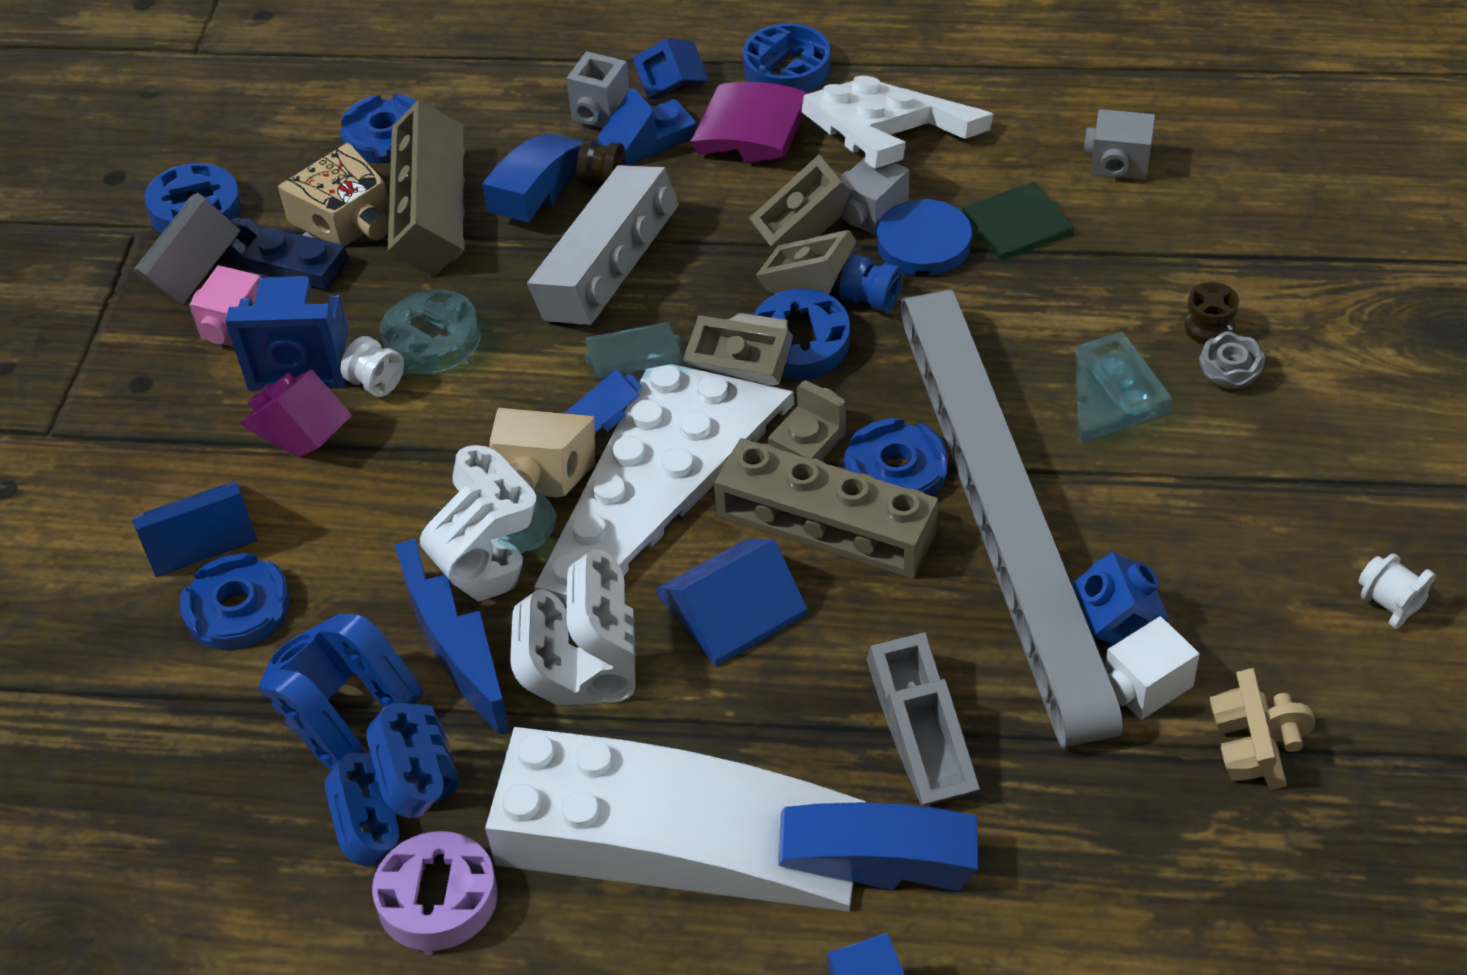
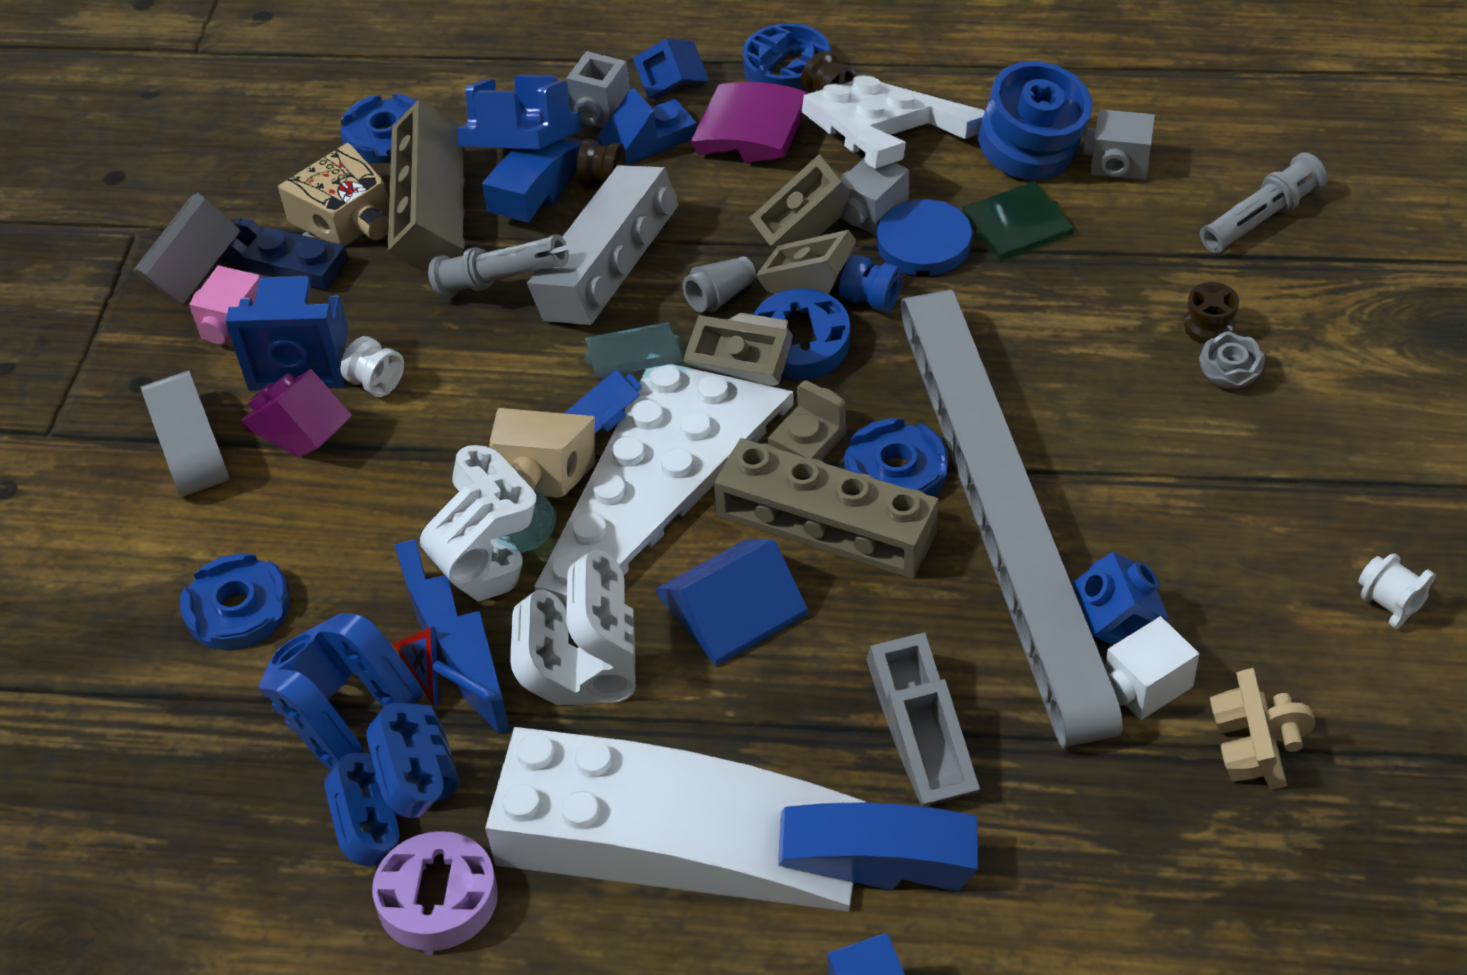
(168, 192): blue piece -> none
(185, 434): none -> light grey beam
(194, 528): blue slope -> none
(421, 658): none -> blue piece
(422, 352): clear light blue piece -> none
(480, 268): none -> light grey pin
(520, 118): none -> blue panel
(716, 283): none -> light grey cone
(825, 70): none -> dark brown wheel
(1034, 120): none -> blue wheel
(1115, 387): clear light blue wing -> none
(1277, 194): none -> light grey pin

